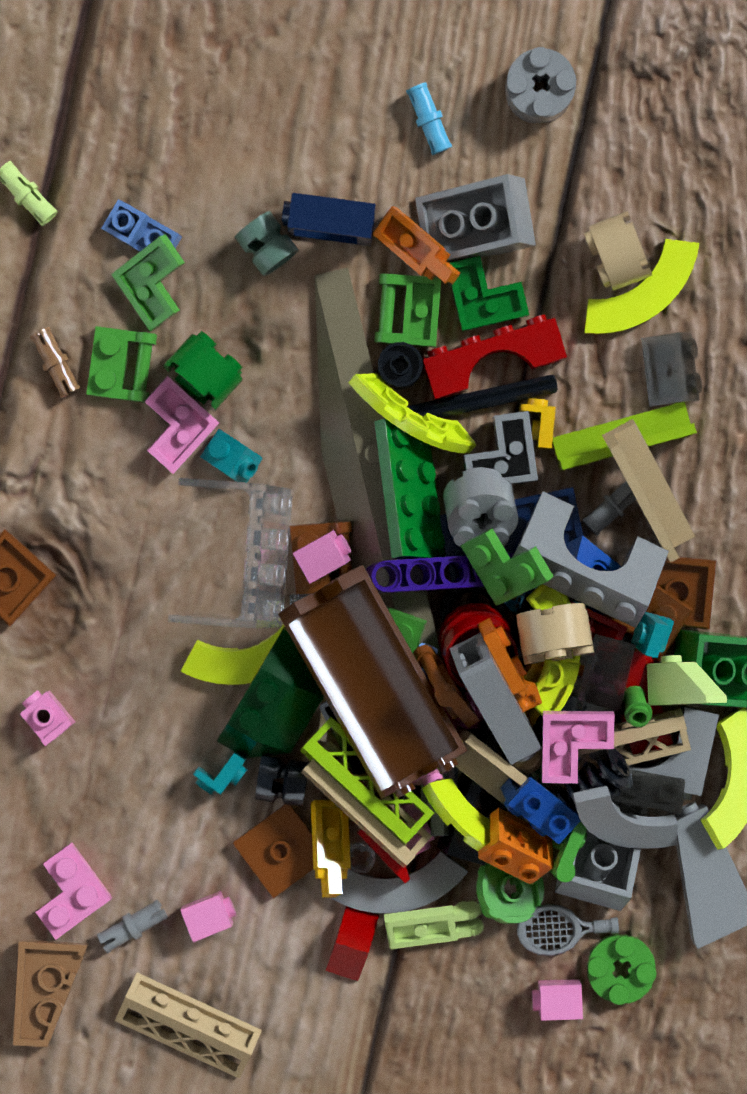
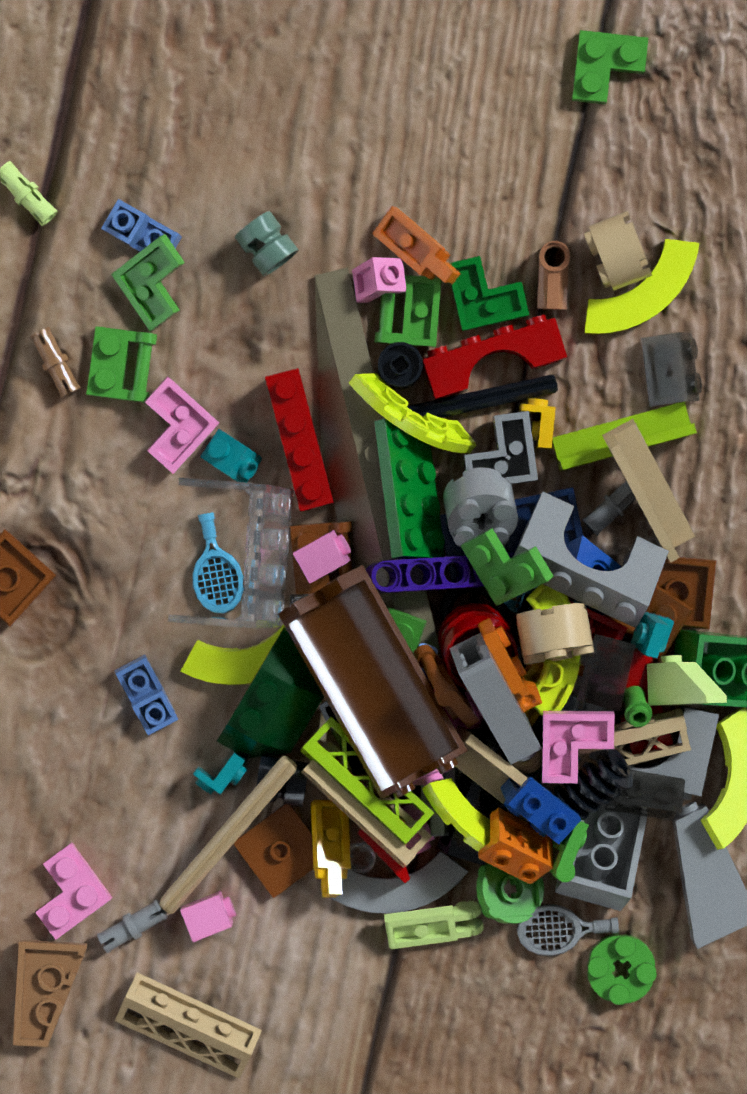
(59, 718): bright pink brick -> none
(146, 695): none -> medium blue slope
(205, 371): green brick -> none
(209, 535): none -> medium azure piece
(228, 834): none -> tan axle
(299, 440): none -> red arch
(329, 219): dark blue window -> none
(352, 943): red slope -> none
(377, 278): none -> bright pink bracket
(429, 118): medium azure pin -> none
(479, 218): light grey slope -> none
(537, 66): light grey brick -> none
(553, 281): none -> nougat piece
(558, 999): bright pink brick -> none
(600, 54): none -> bright green plate
(608, 823): light grey tile -> none

